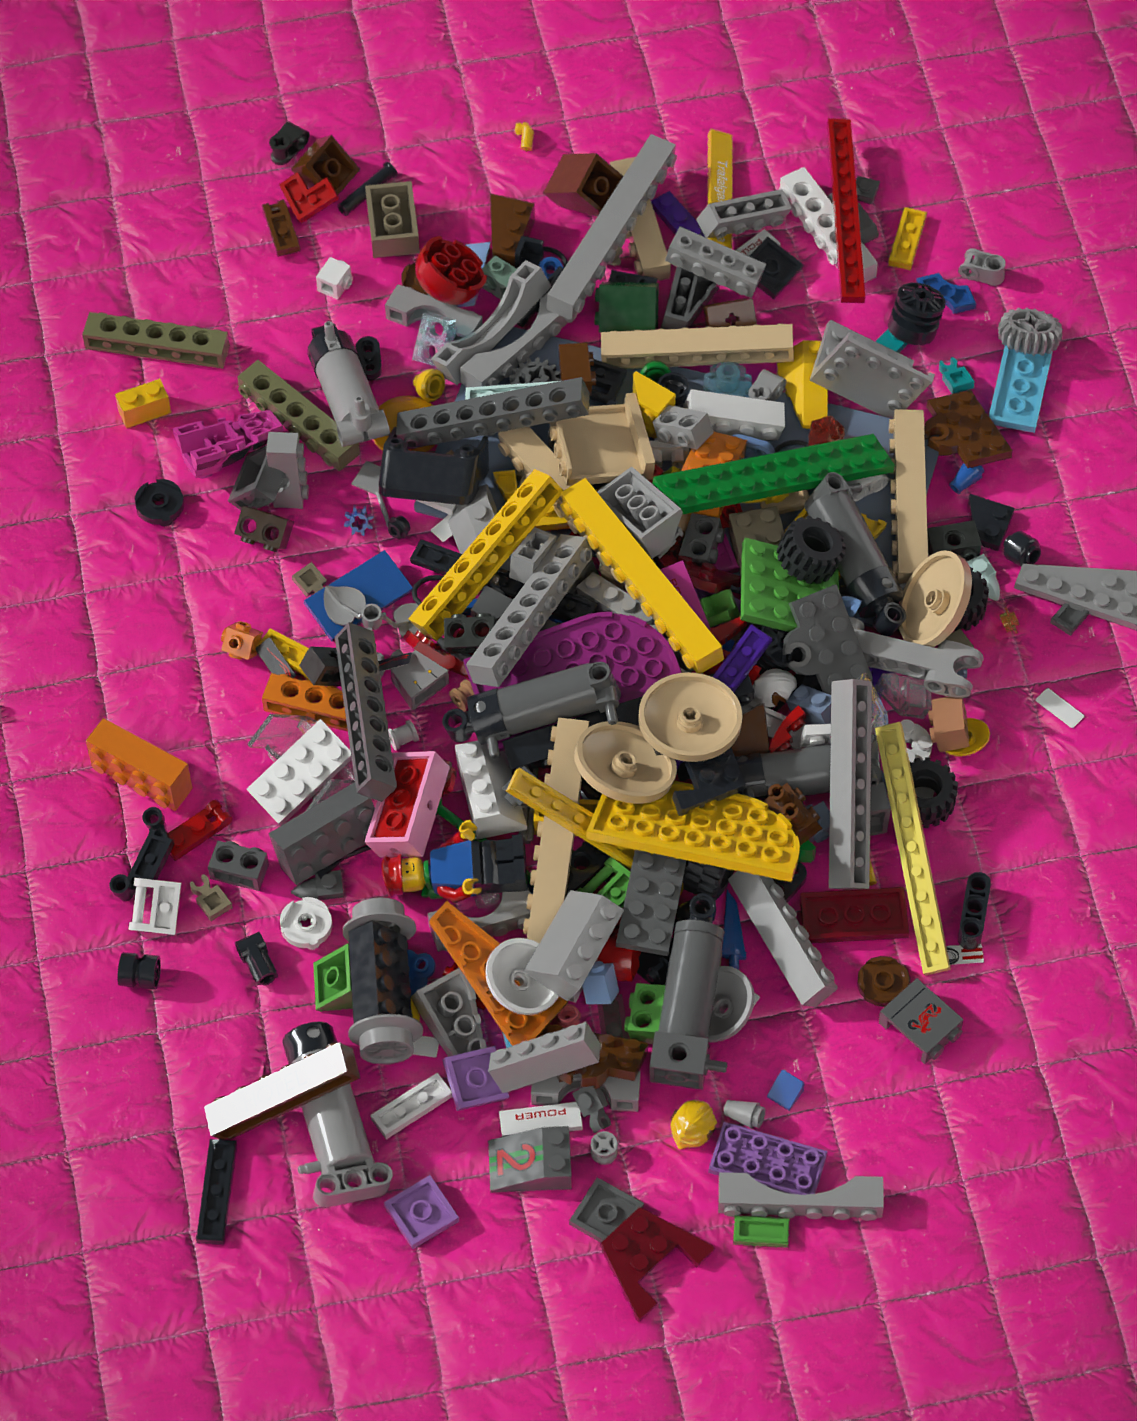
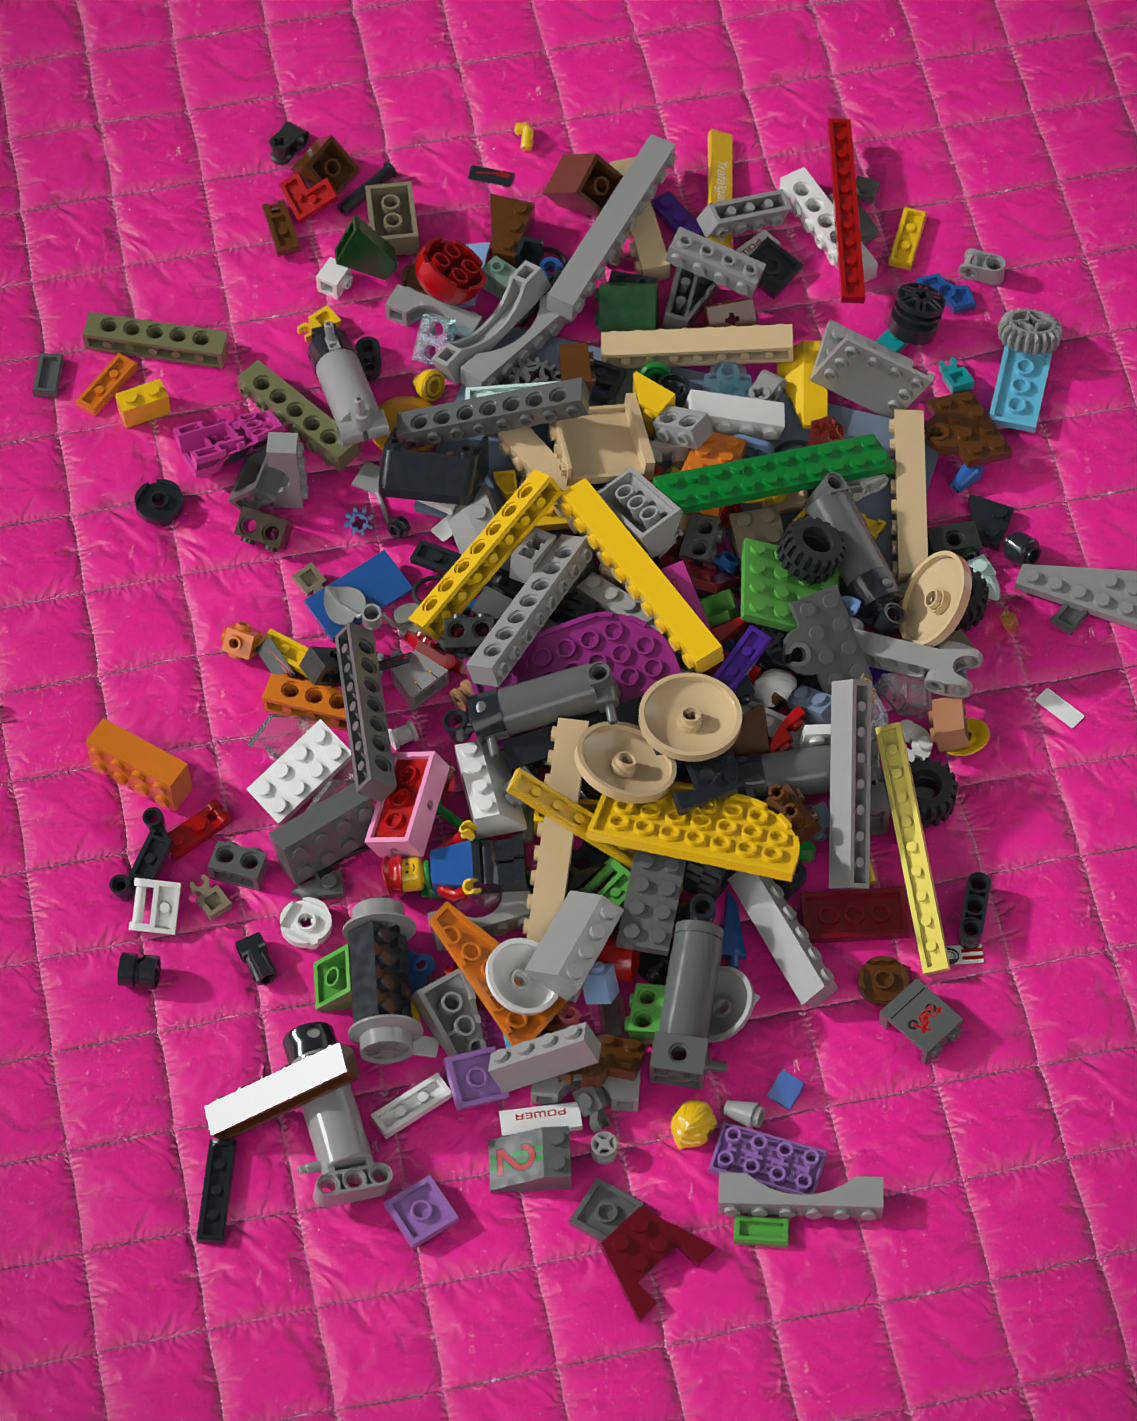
(48, 375): none -> dark grey tile
(106, 384): none -> orange tile
(318, 319): none -> yellow plate
(365, 251): none -> dark green slope
(490, 176): none -> black sticker
(727, 562): none -> blue plate

